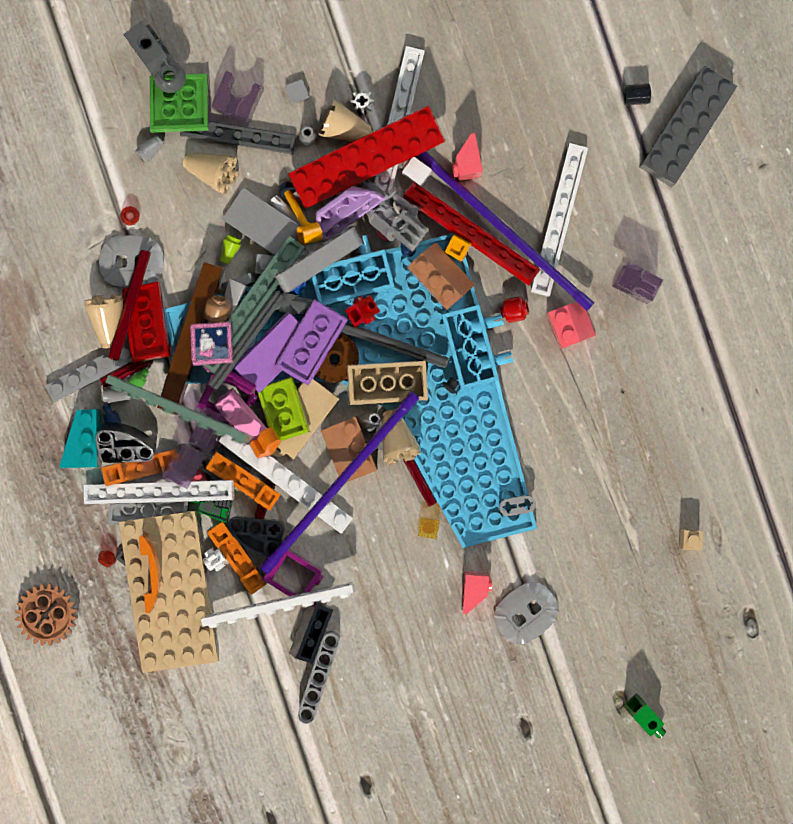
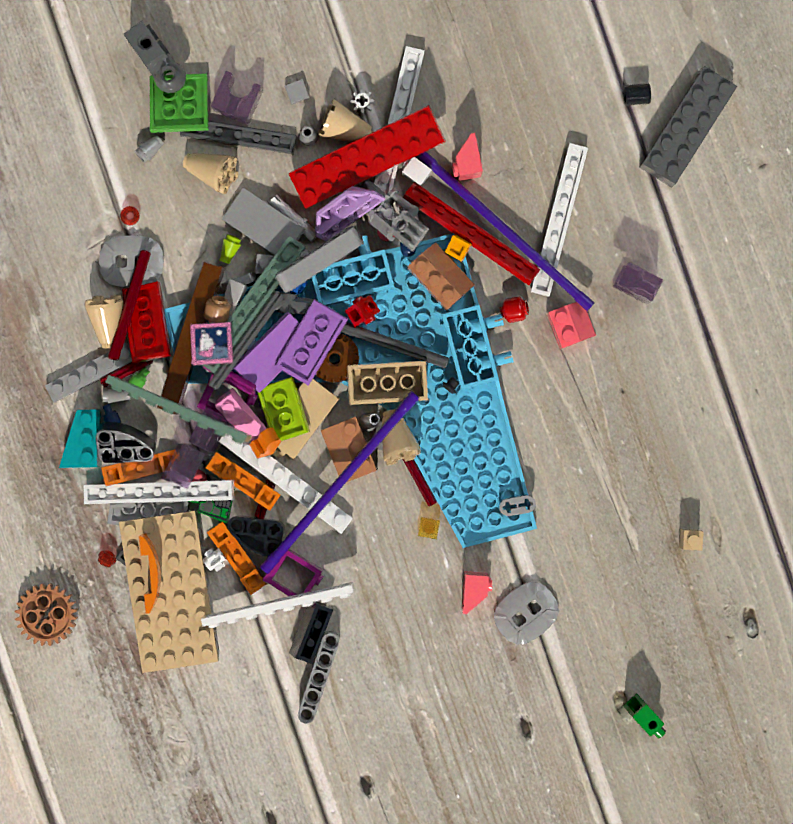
(307, 232): light orange piece -> none

